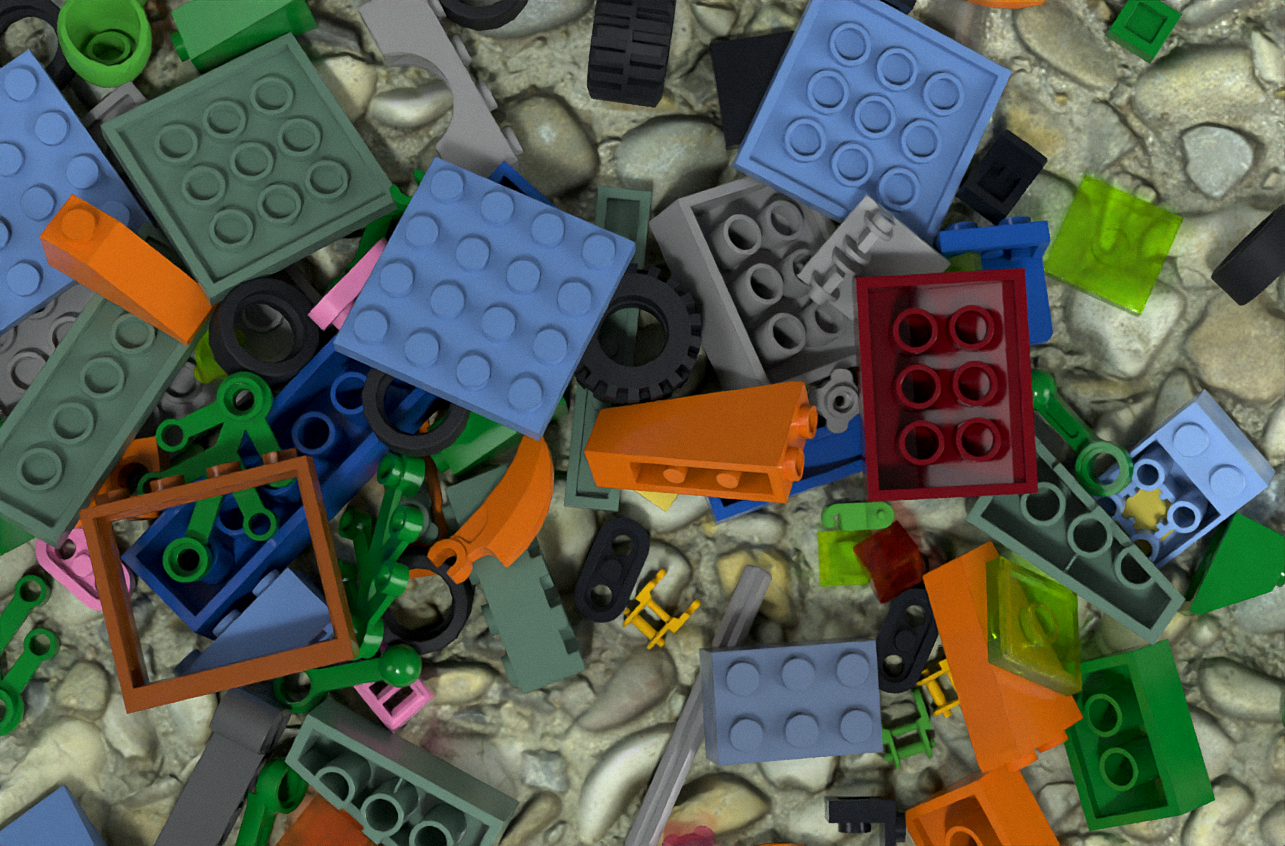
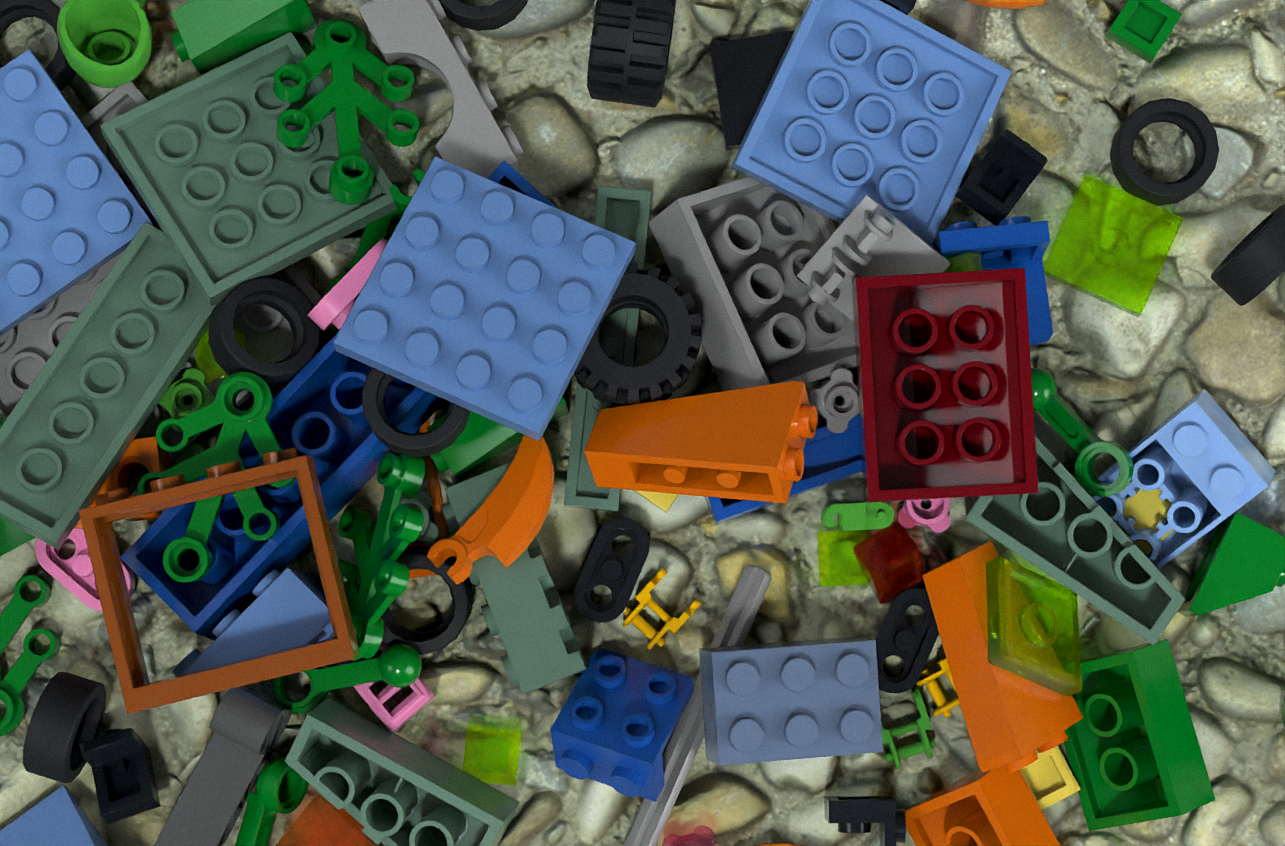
(63, 719): none -> black tyre
(121, 774): none -> black bracket
(124, 269): orange slope -> none
(190, 385): none -> bright green plate
(345, 99): none -> green plant
(493, 754): none -> clear neon green plate
(620, 723): none -> blue bracket
(934, 517): none -> bright pink plate
(1049, 778): none -> light yellow tile
(1186, 118): none -> black tyre

